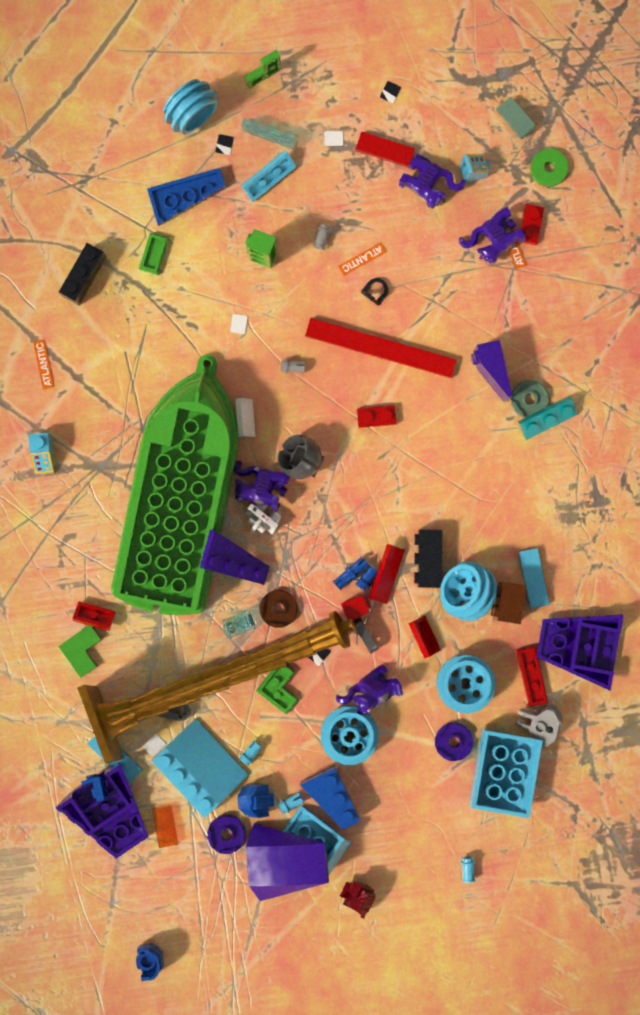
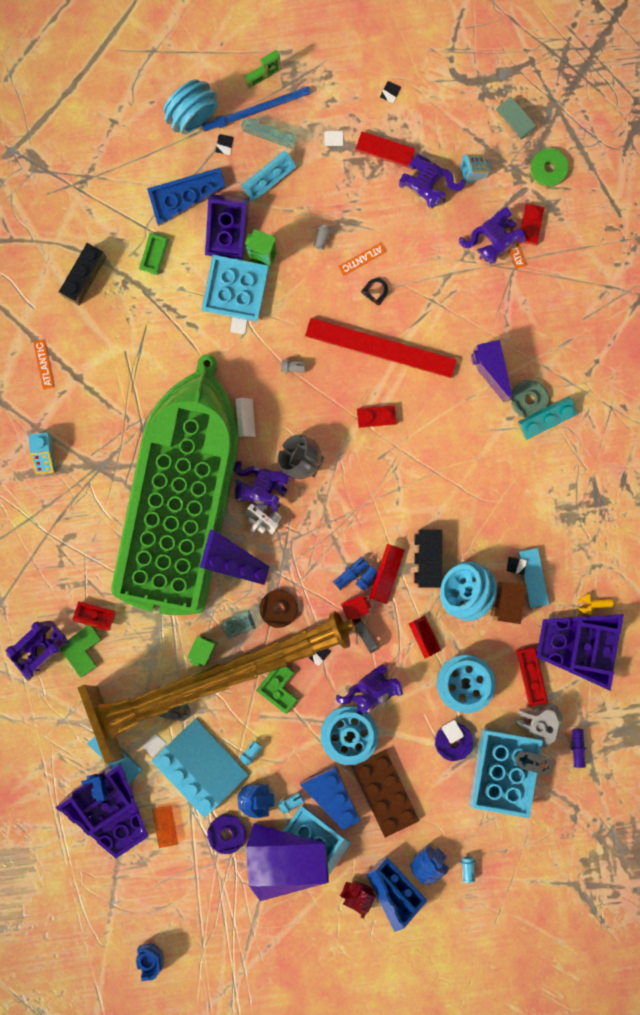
(30, 643): none -> dark purple piece
(201, 651): none -> bright green brick
(222, 121): none -> blue bar
(226, 226): none -> dark purple slope
(235, 288): none -> medium azure plate
(385, 793): none -> reddish brown plate
(395, 893): none -> blue wedge
(429, 865): none -> blue hair
(452, 731): none -> white sticker
(516, 565): none -> black sticker
(535, 758): none -> dark grey beam
(578, 748): none -> dark purple axle
(594, 604): none -> yellow bar

